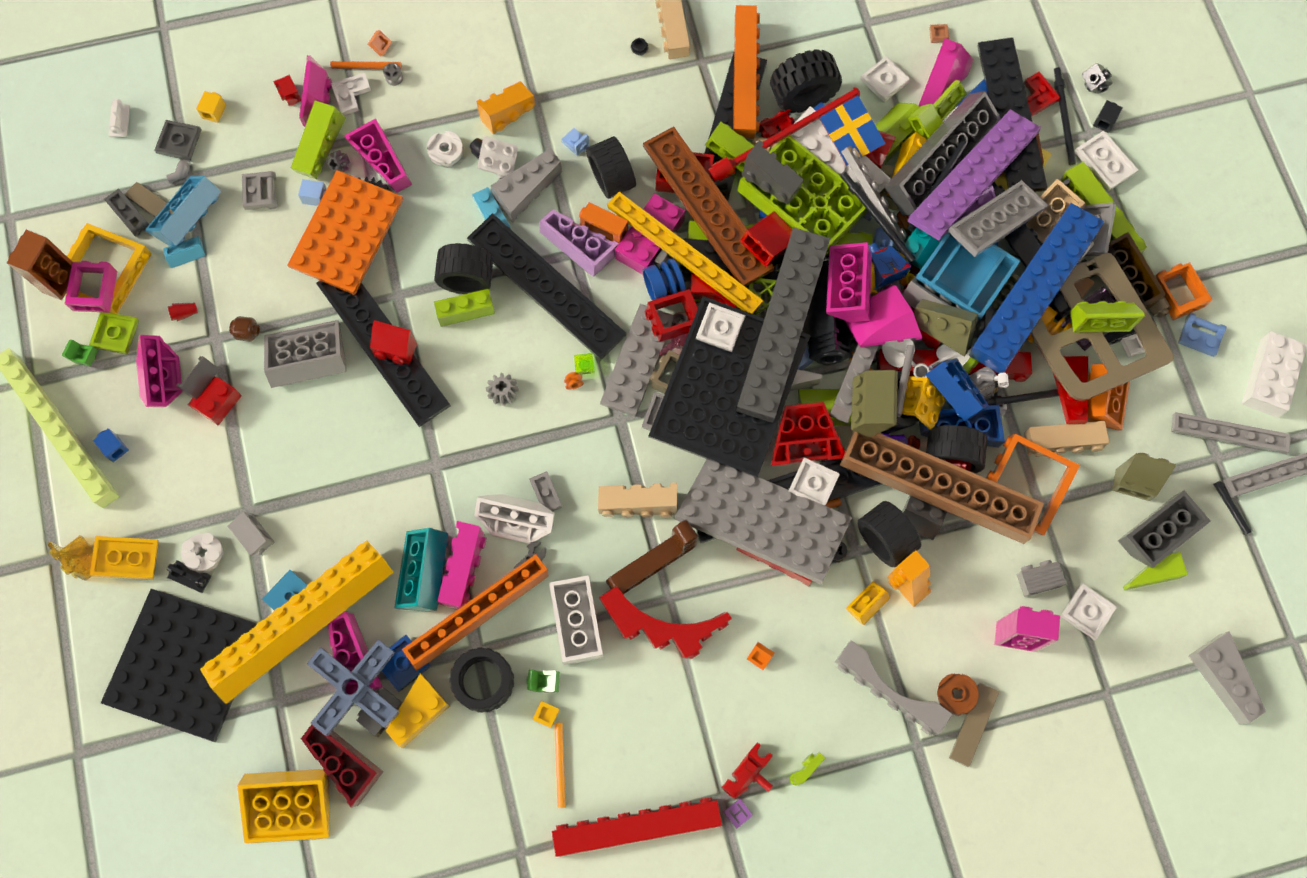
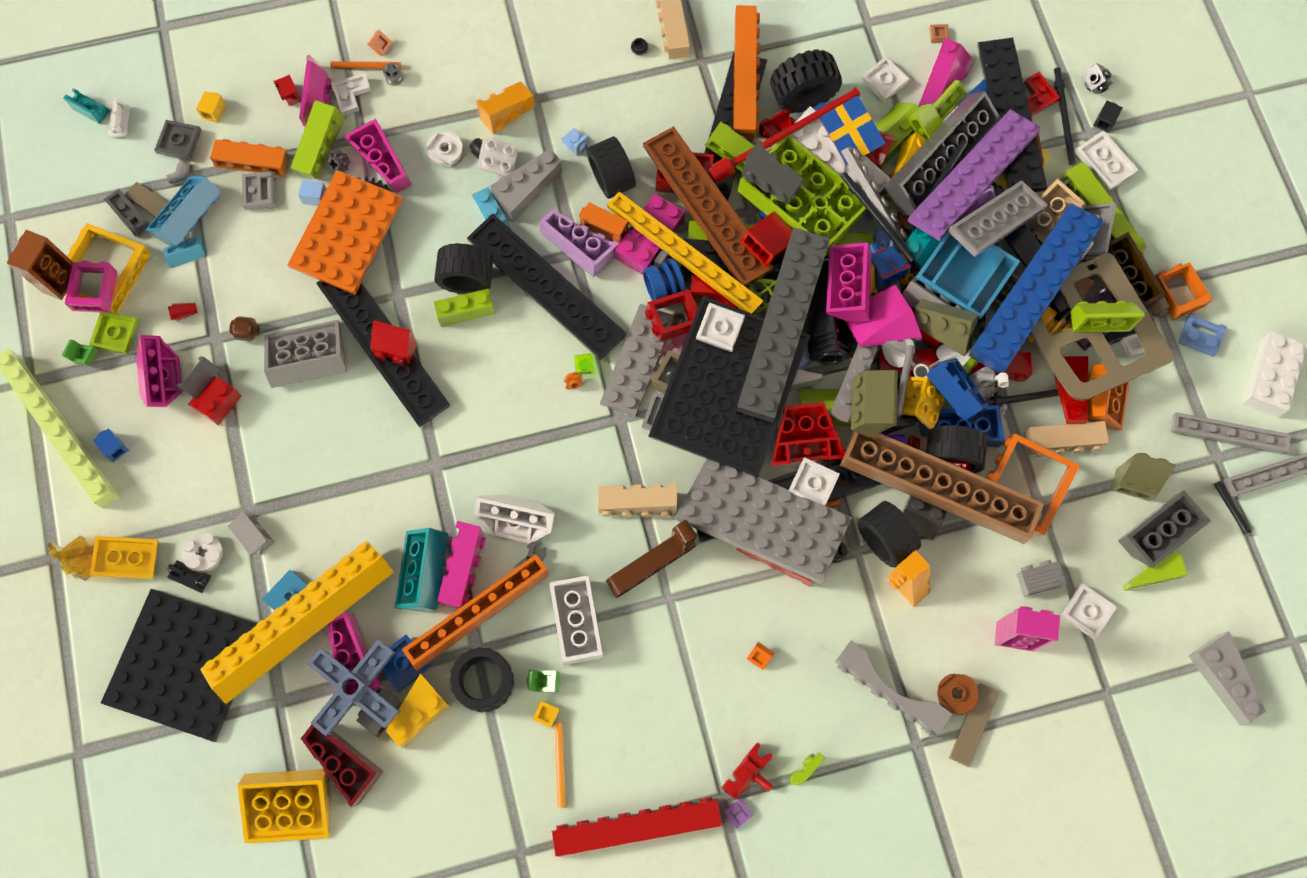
(87, 106): none -> teal hinge
(249, 157): none -> orange brick
(507, 393): light grey gear -> none
(545, 491): light grey plate -> none
(684, 636): red arch -> none
(868, 602): yellow slope -> none

